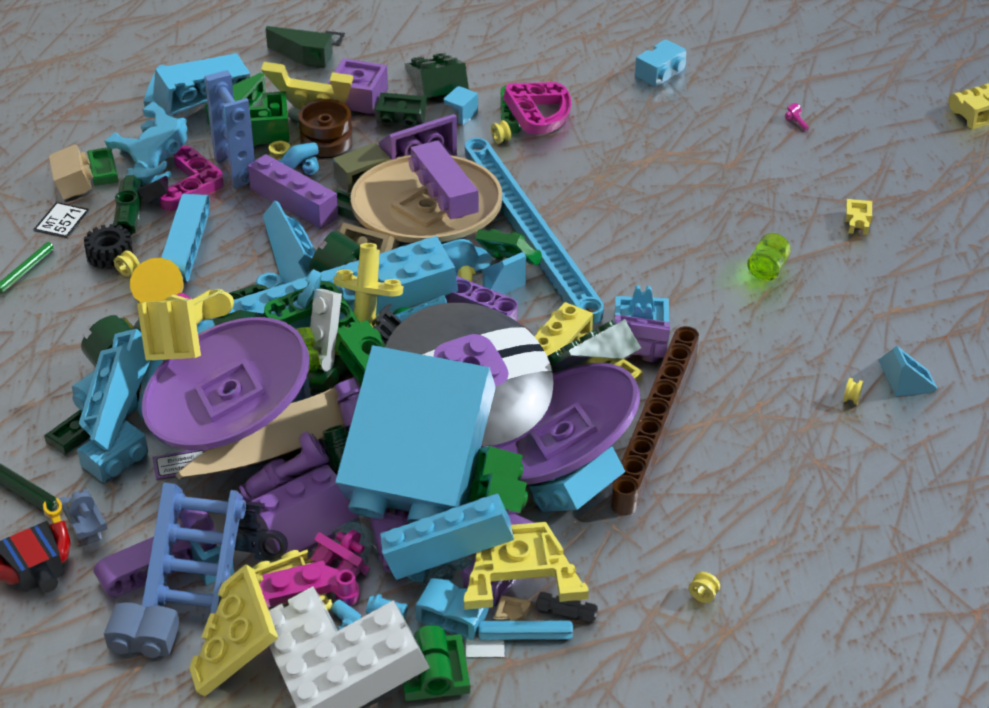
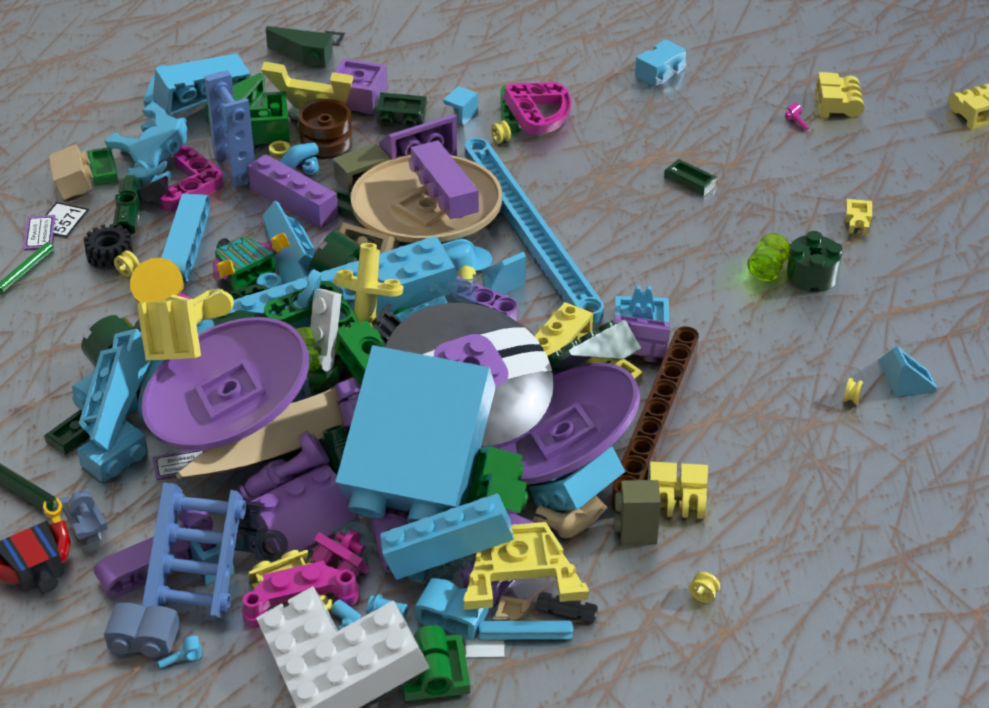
(39, 231): none -> sticker
(191, 652): none -> medium azure hand
(234, 632): light yellow plate -> none
(245, 260): none -> torso
(437, 75): dark green slope -> none
(457, 291): none -> clear light blue plate
(506, 245): green plate -> none
(573, 521): none -> tan arm
(638, 512): none -> olive brick
(690, 487): none -> light yellow legs
(691, 177): none -> dark green tile
(814, 262): none -> dark green brick
(838, 95): none -> light yellow legs

